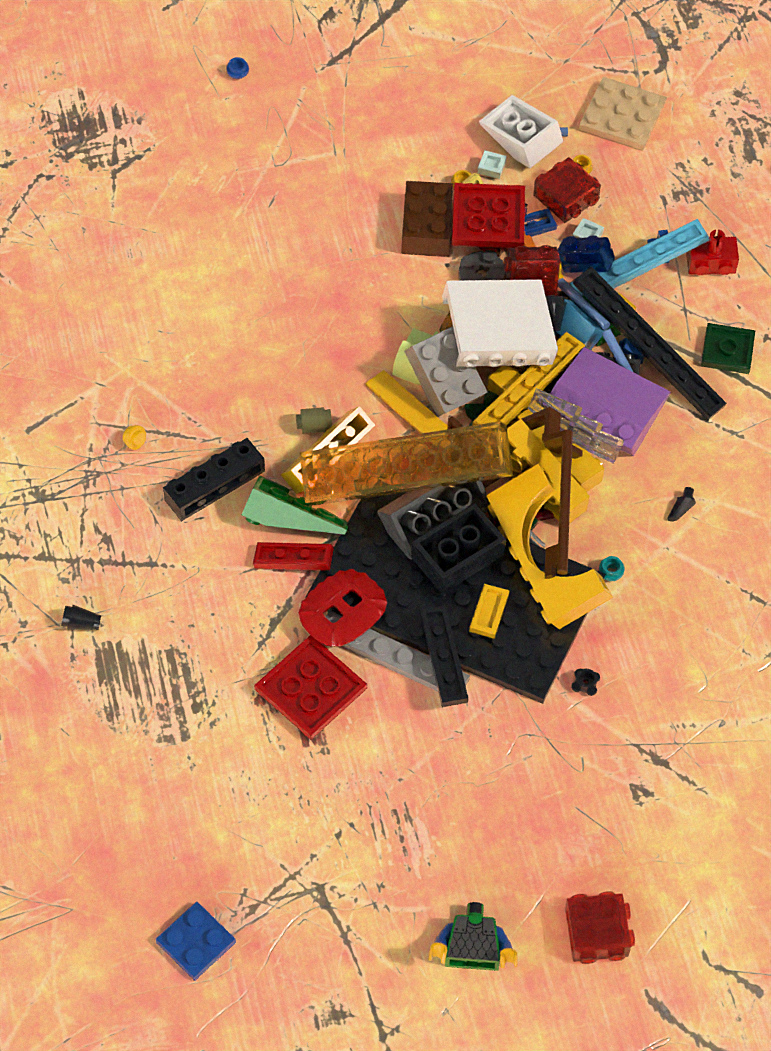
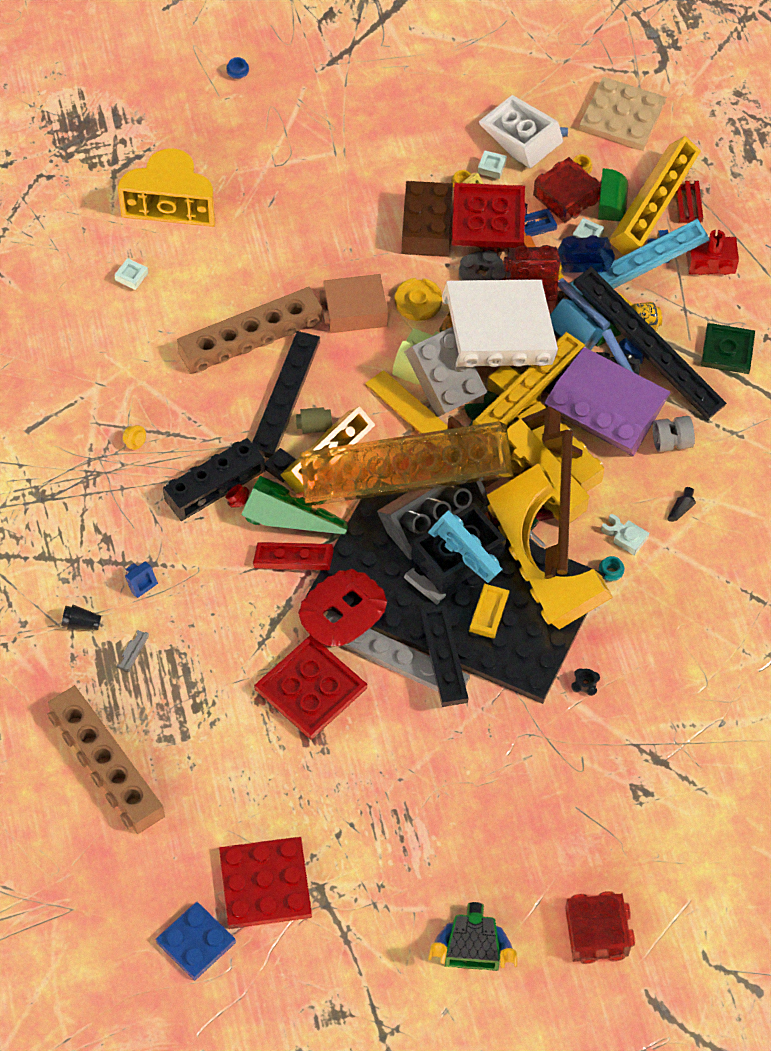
(73, 705): none -> medium nougat brick
(131, 274): none -> light aqua plate
(133, 650): none -> light grey piece
(140, 578): none -> blue tile
(167, 191): none -> yellow brick
(237, 496): none -> red plate
(249, 330): none -> medium nougat brick
(265, 882): none -> red plate
(279, 463): none -> black plate
(285, 393): none -> black plate
(354, 303): none -> nougat brick
(418, 299): none -> yellow tile
(424, 585): none -> light grey piece
(460, 540): none -> medium azure wing
(556, 310): black cone -> none
(586, 431): clear slope -> none
(612, 195): none -> green brick
(627, 536): none -> light aqua plate
(650, 313): none -> yellow head
(654, 196): none -> yellow brick
(681, 437): none -> light grey wheel
(698, 203): none -> red tile

